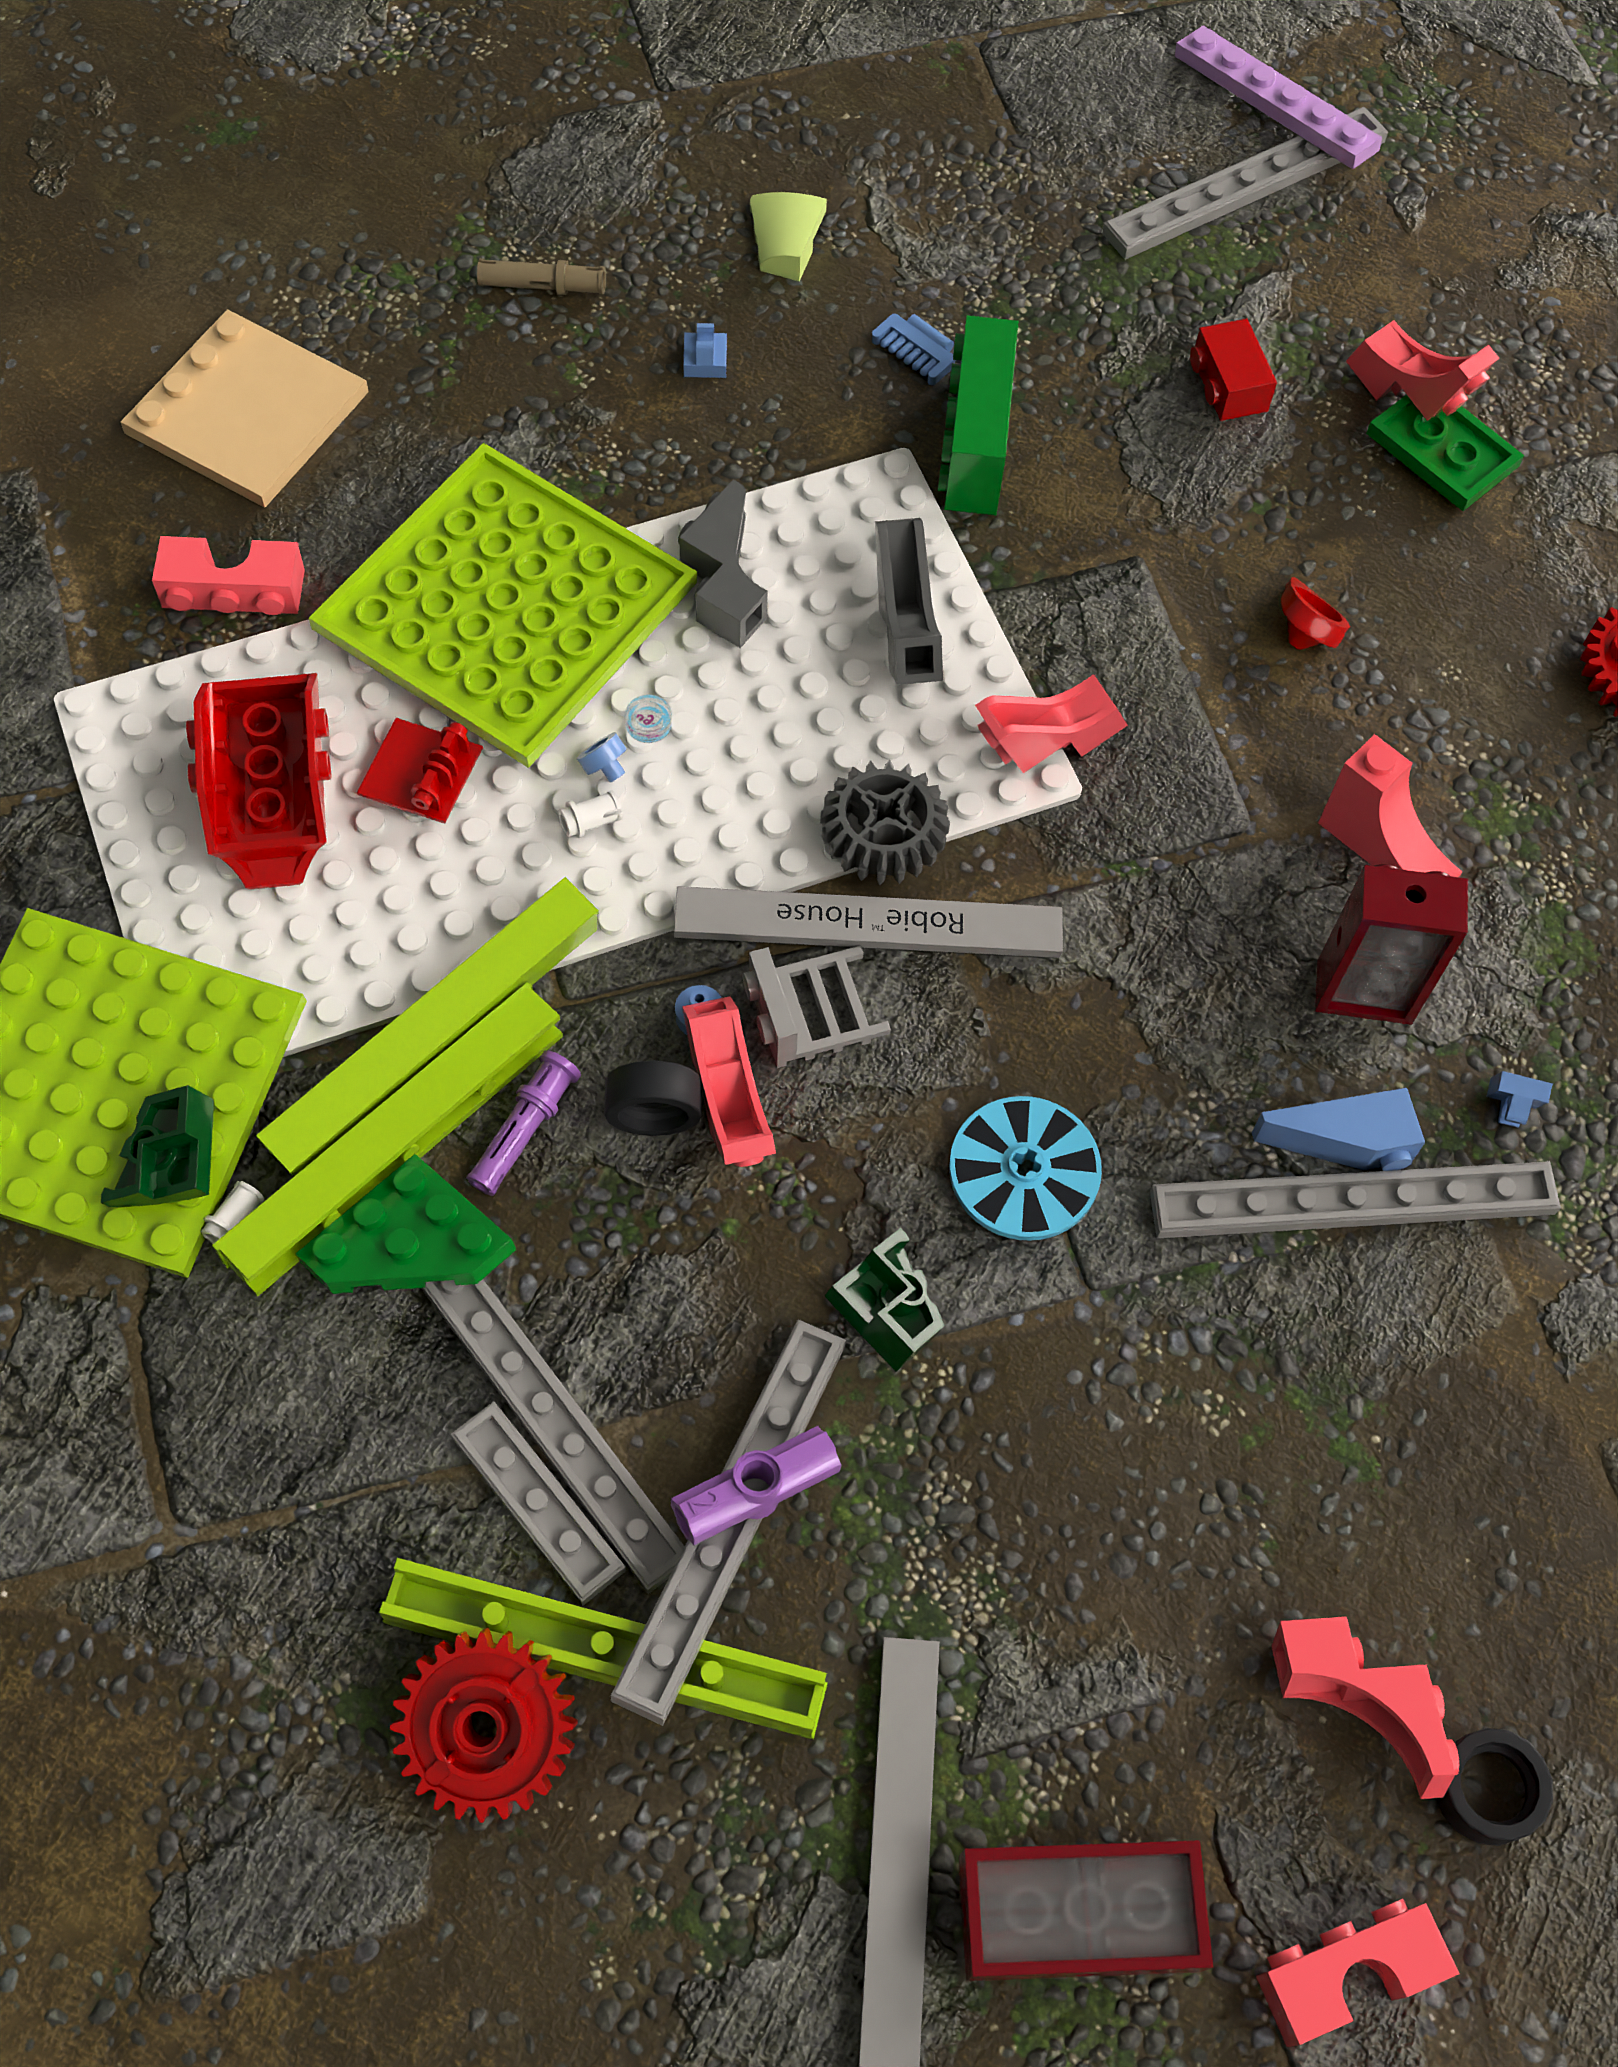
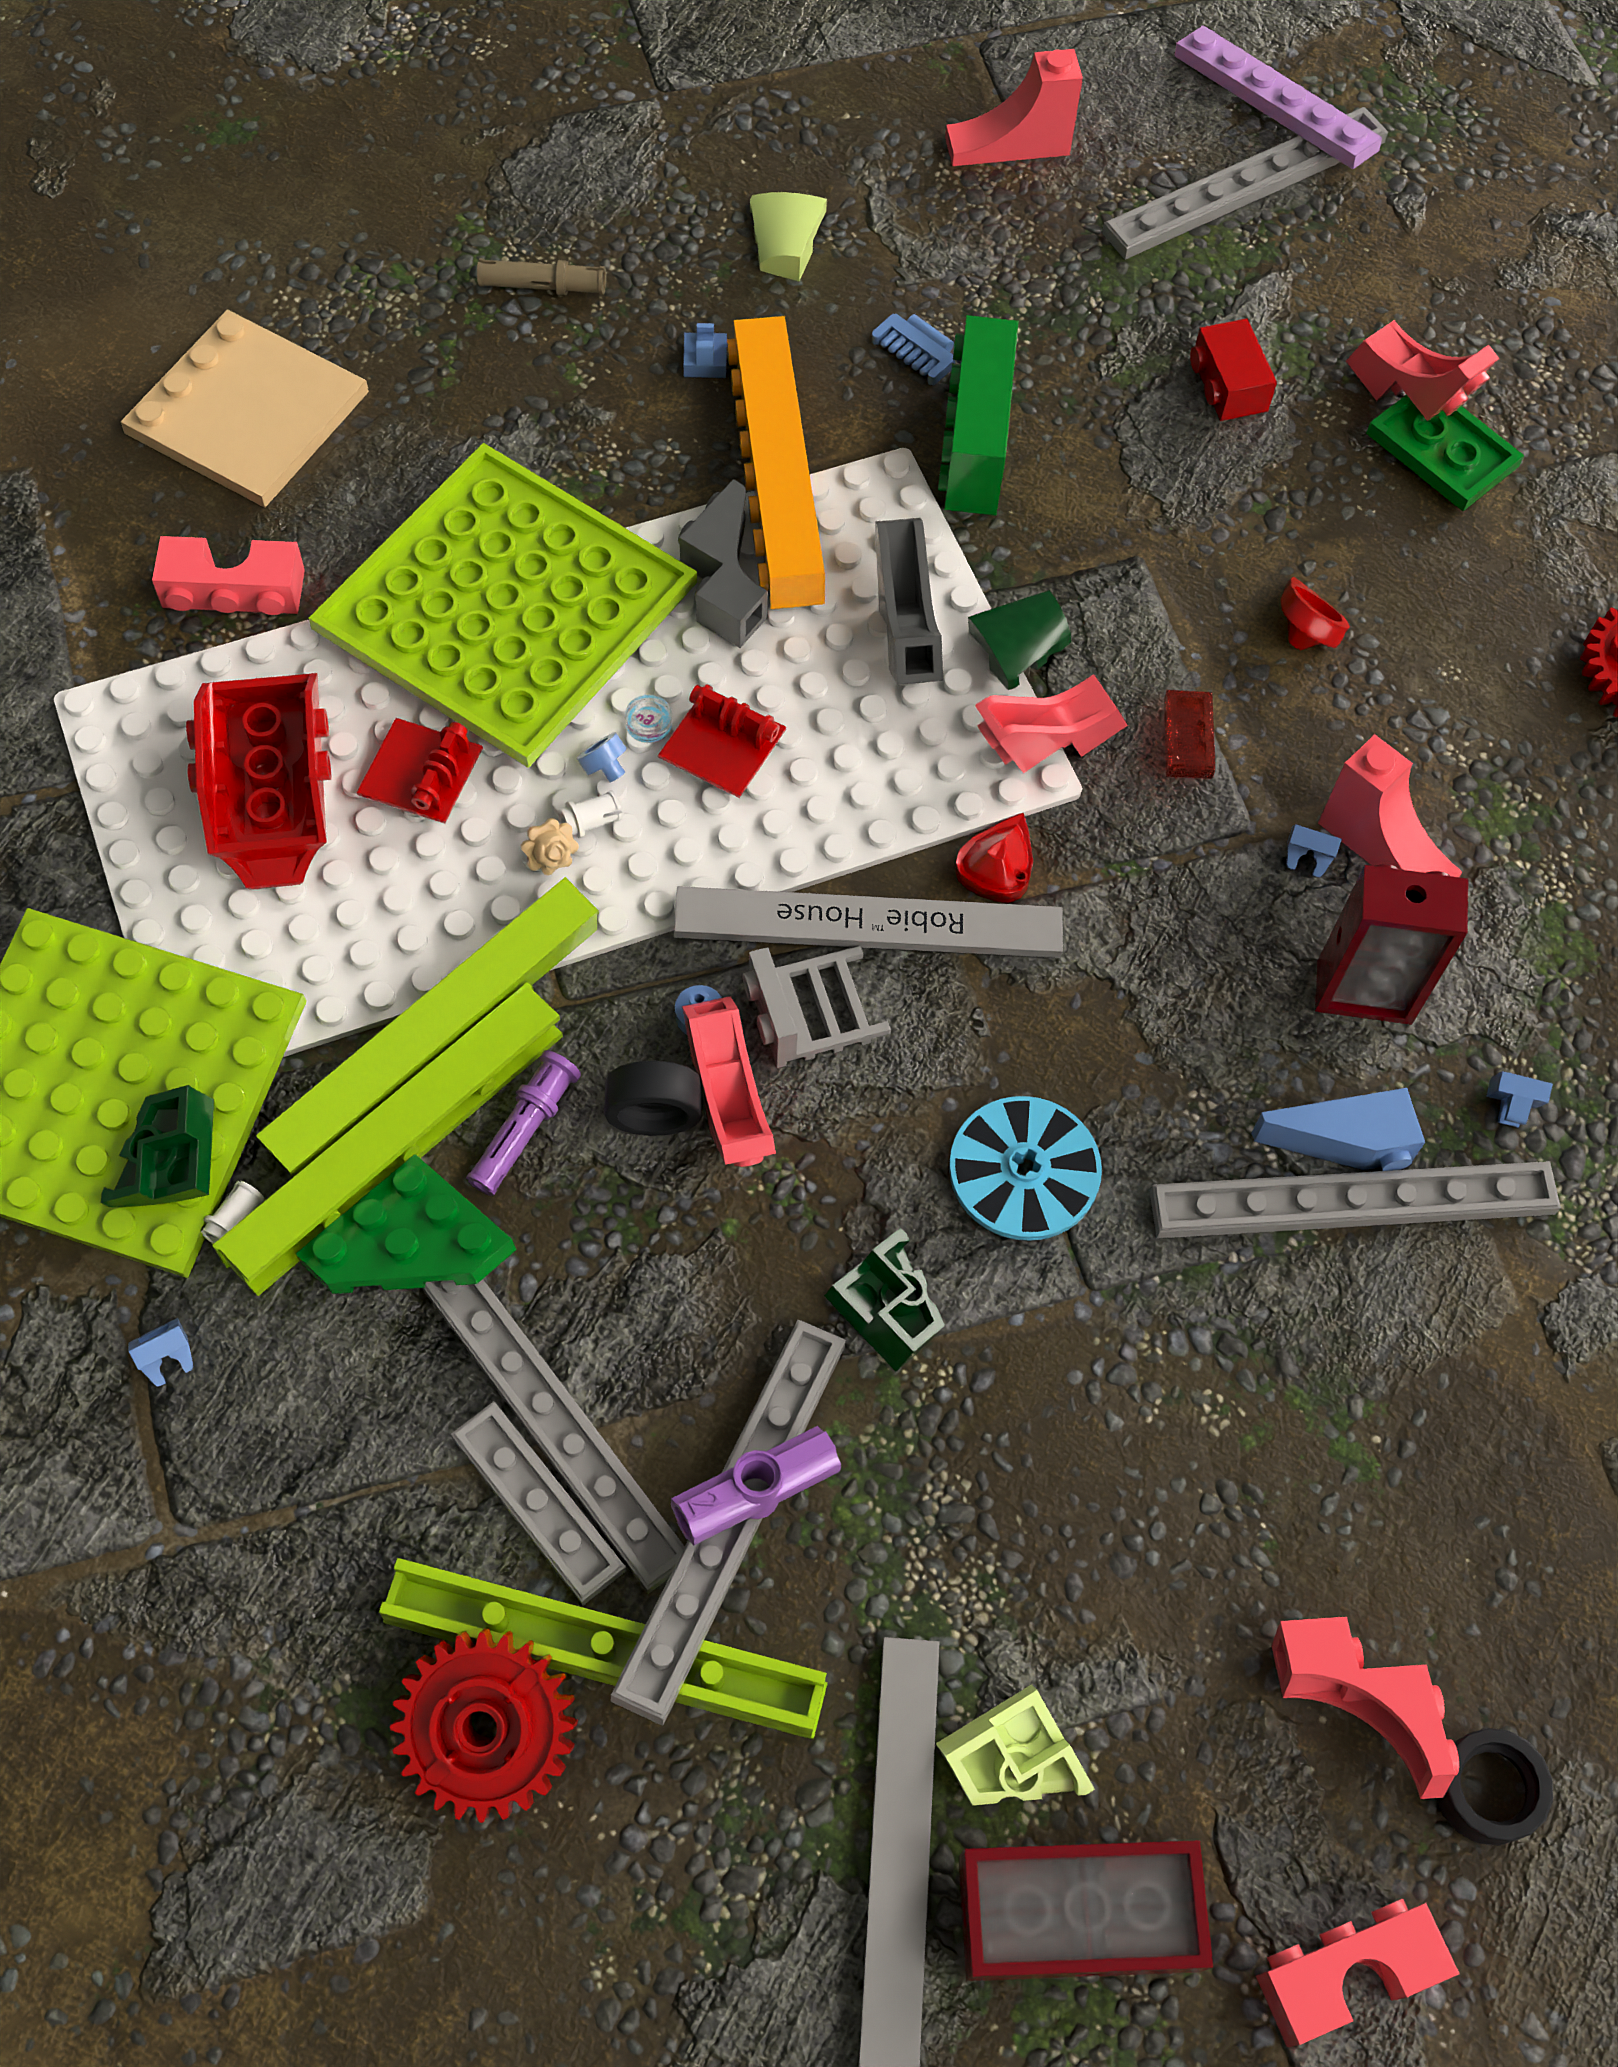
(153, 1346): none -> medium blue tile
(549, 846): none -> tan plant
(722, 741): none -> red hinge
(777, 465): none -> light orange brick
(887, 836): dark grey gear -> none
(995, 860): none -> red piece
(1013, 1753): none -> yellowish green slope
(1020, 635): none -> dark green slope
(1030, 122): none -> coral arch
(1189, 734): none -> clear red plate
(1321, 844): none -> medium blue tile

